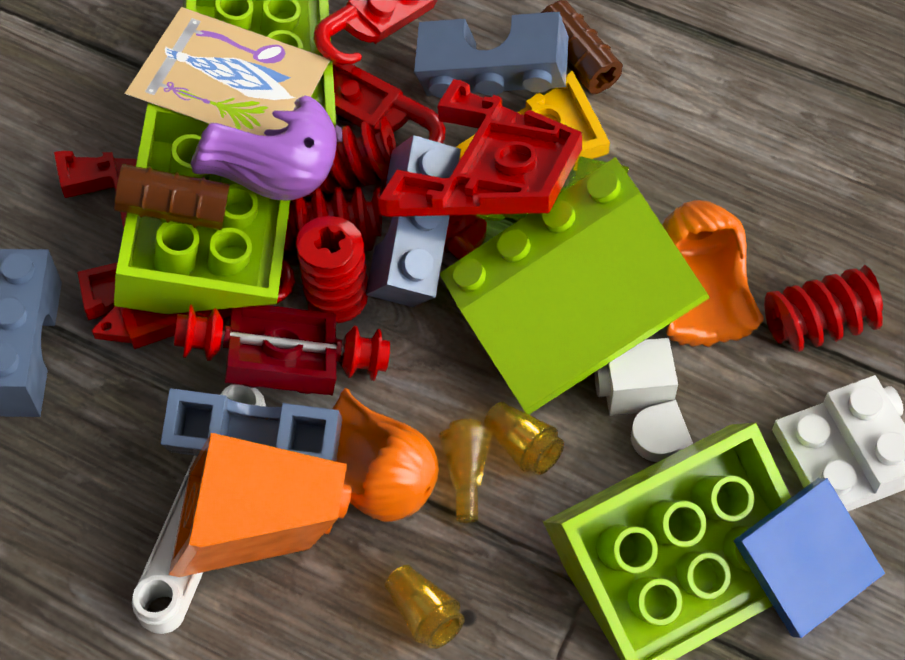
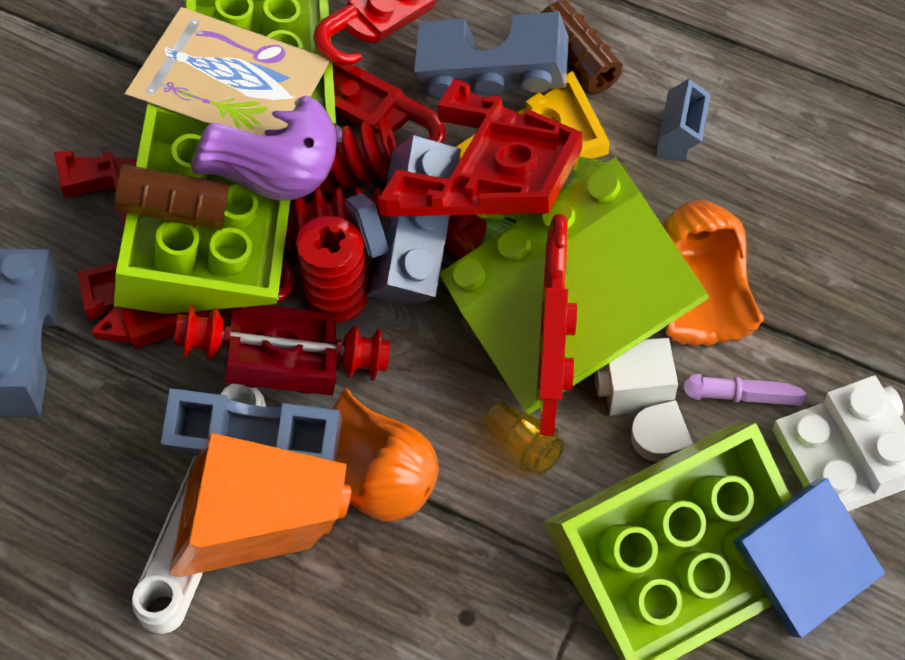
(365, 217): none -> sand blue tile
(426, 609): clear yellow cone -> none
(466, 453): clear yellow cone -> none
(557, 321): none -> red plate
(683, 102): none -> sand blue piece
(746, 390): none -> lavender piece
(825, 306): red piece -> none

